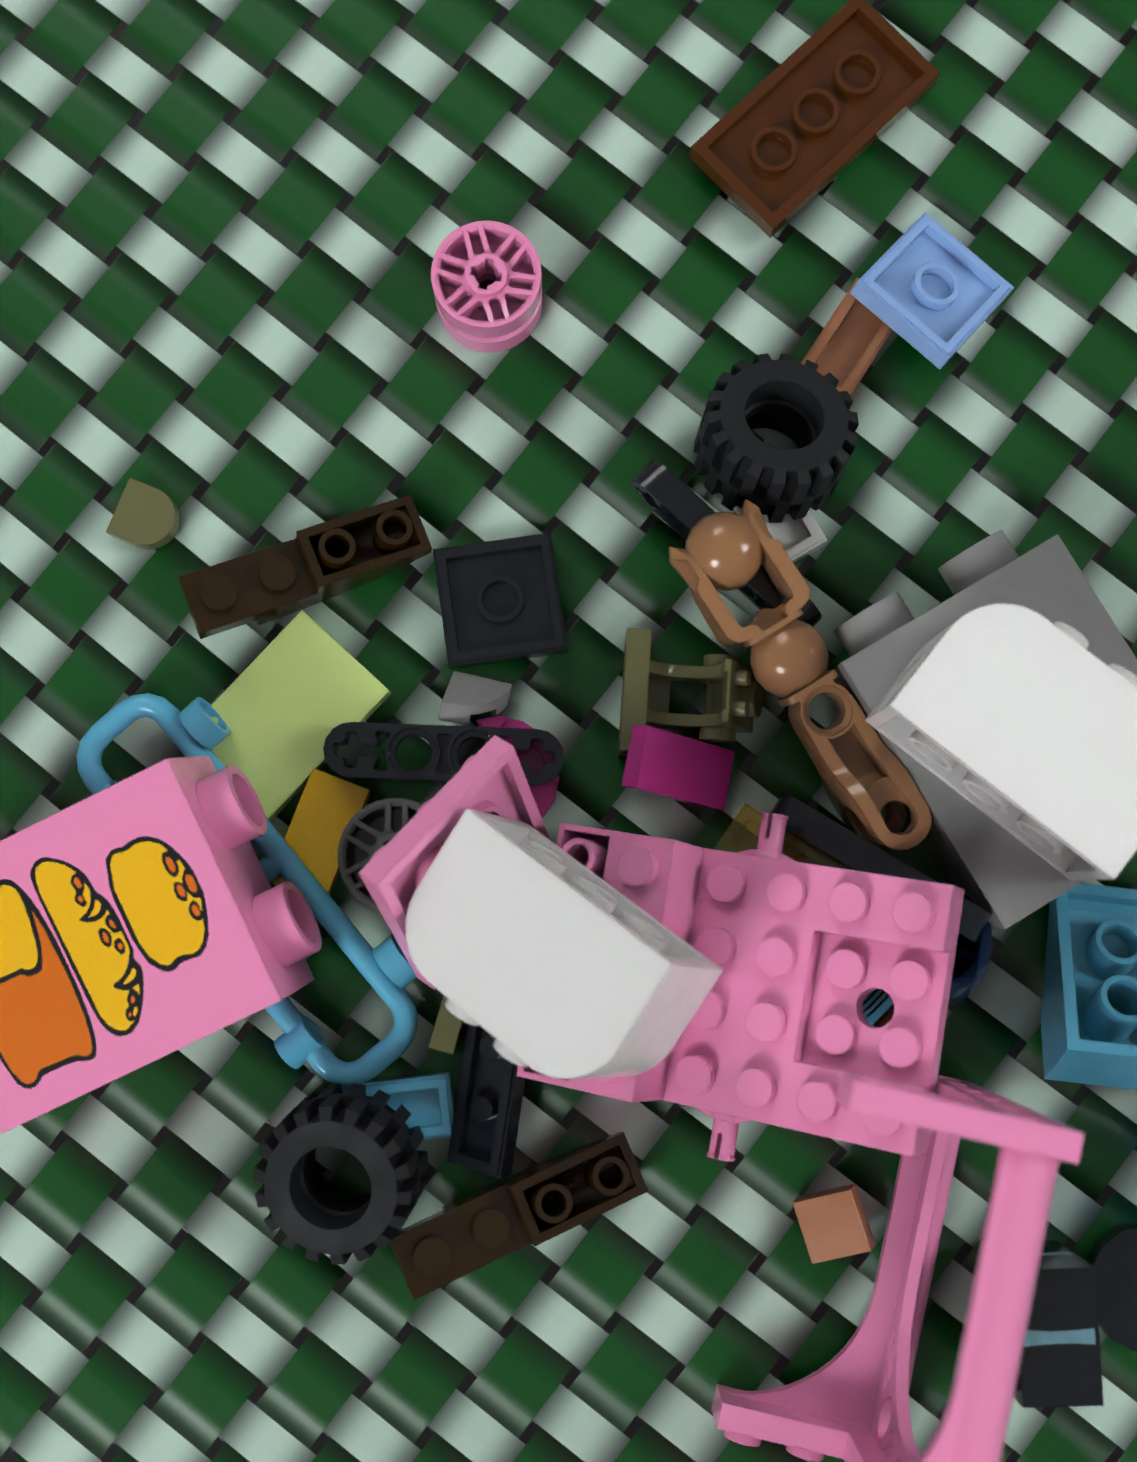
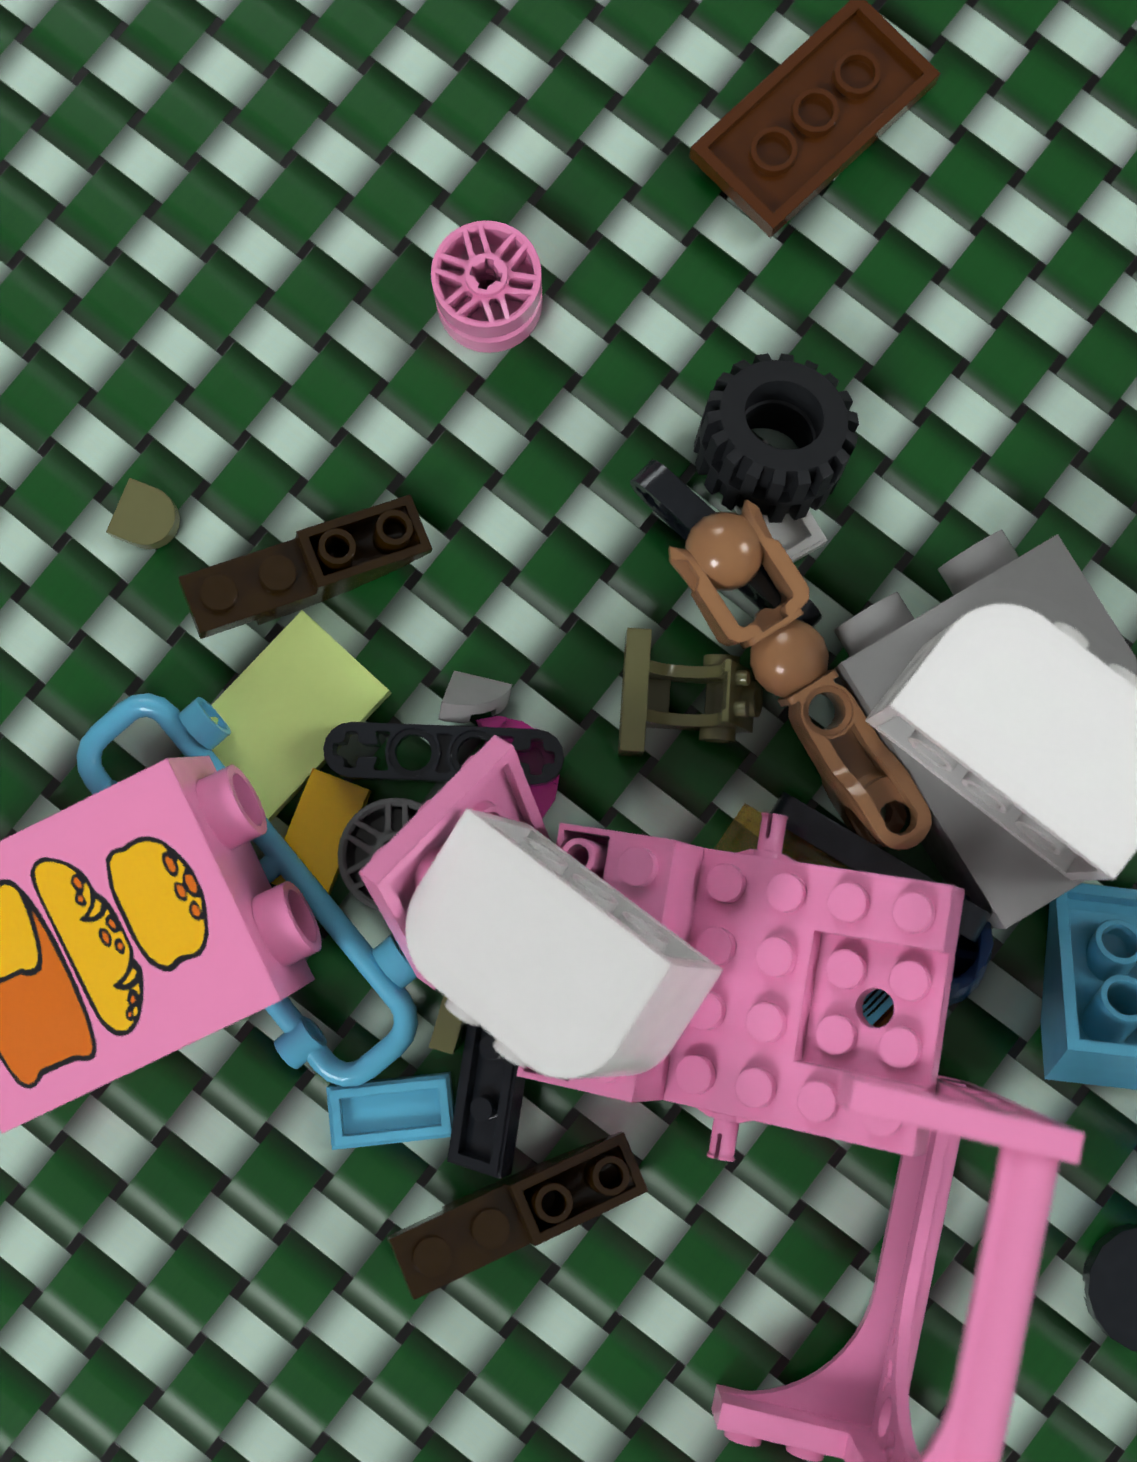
(315, 1212): black tyre -> none
(500, 601): black tile -> none
(678, 767): dark pink tile -> none
(834, 1223): nougat tile -> none
(848, 343): nougat tile -> none
(931, 290): light blue tile -> none
(1062, 1335): black container -> none

